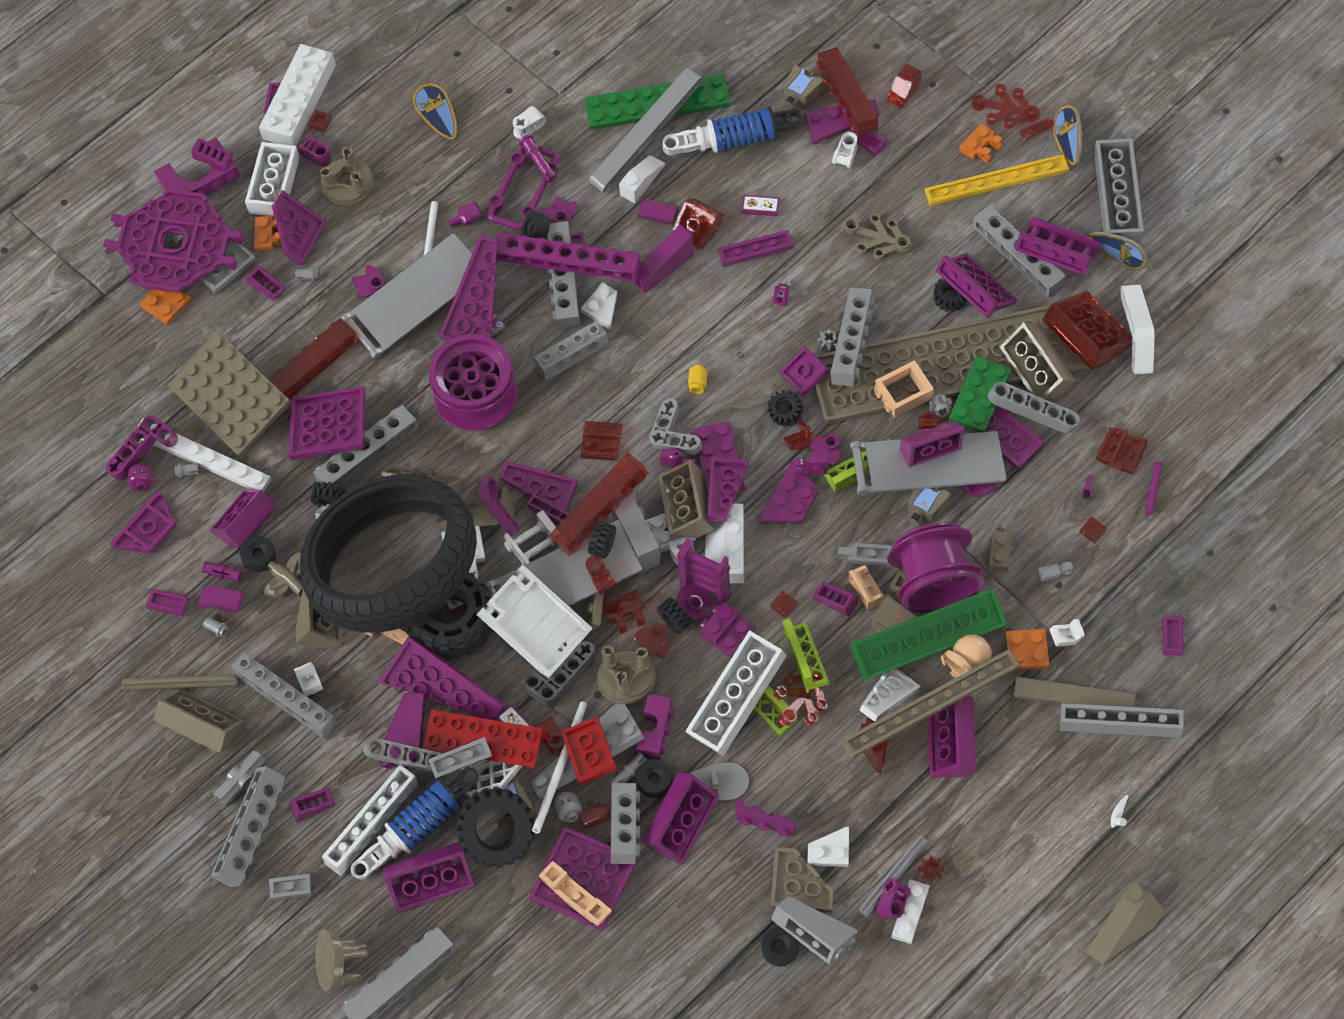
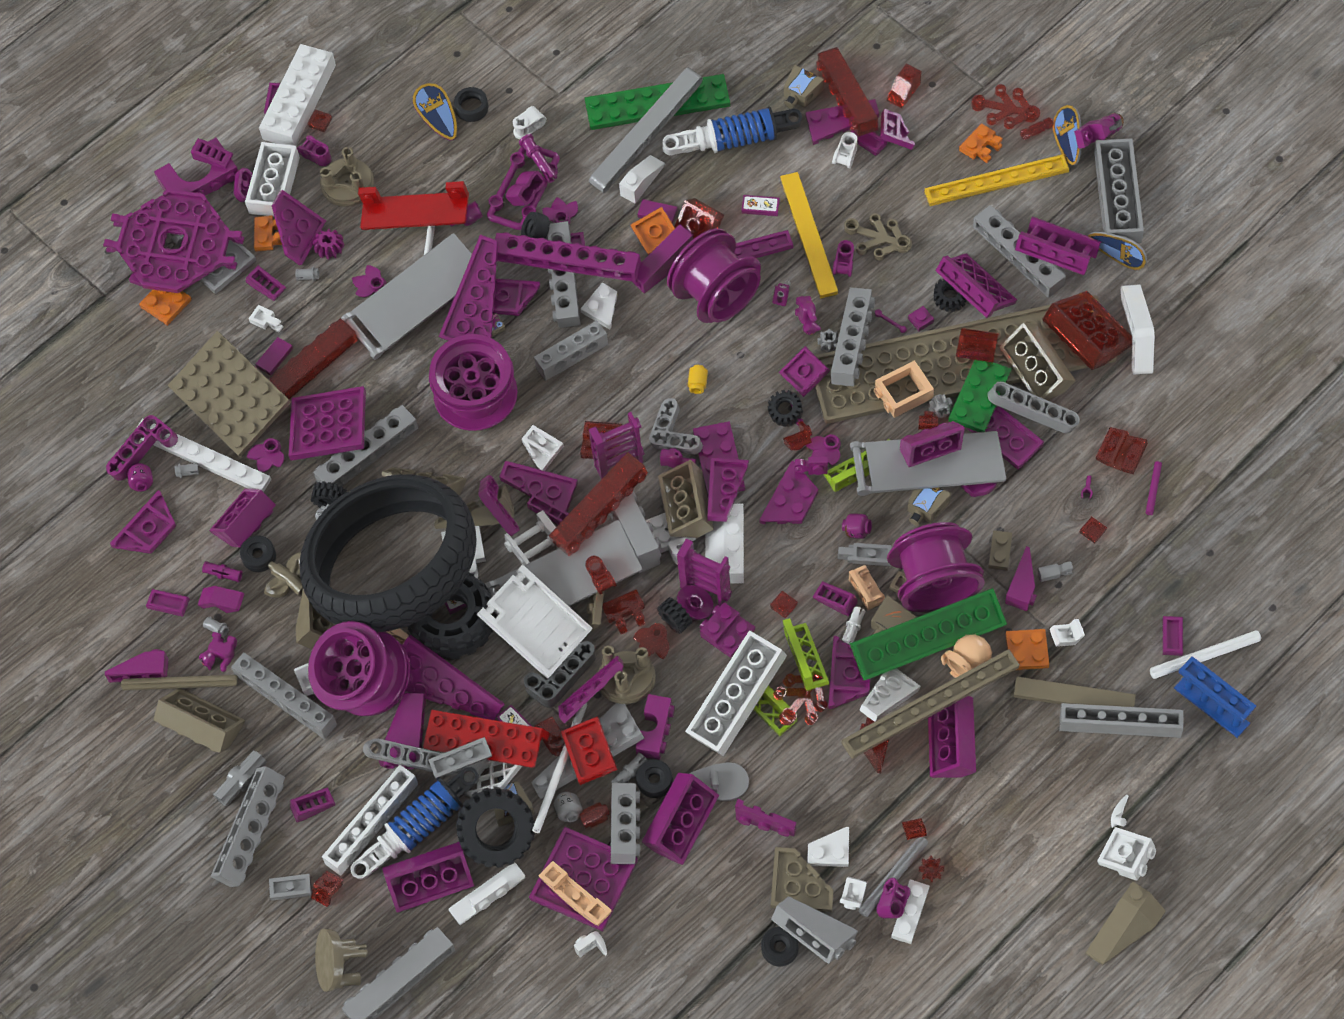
(145, 665): none -> magenta slope
(220, 650): none -> magenta animal
(242, 184): none -> magenta plate
(264, 317): none -> white plate
(265, 457): none -> magenta plate
(274, 356): none -> magenta tile
(326, 887): none -> clear red bracket
(328, 244): none -> magenta gear
(373, 679): none -> magenta wheel
(414, 210): none -> red bracket
(468, 93): none -> black tyre
(487, 893): none -> white bracket
(513, 295): none -> magenta wing
(525, 188): none -> magenta brick
(541, 447): none -> white wing
(587, 943): none -> white plate
(589, 689): none -> magenta wing
(600, 446): none -> magenta fence
(601, 539): black tyre -> none
(652, 229): none -> orange plate
(714, 276): none -> magenta wheel
(806, 314): none -> magenta animal
(809, 235): none -> yellow tile
(844, 261): none -> magenta piece
(845, 679): none -> magenta wing
(853, 625): none -> white axle
(853, 893): none -> white bracket
(857, 526): none -> magenta head
(878, 313): none -> magenta hinge
(894, 130): none -> magenta wing
(914, 829): none -> clear red tile
(921, 318): none -> magenta plate
(977, 345): none -> clear red slope
(1022, 586): none -> magenta slope
(1098, 129): none -> magenta plate
(1127, 853): none -> white plate
(1206, 654): none -> white axle
(1214, 697): none -> blue fence

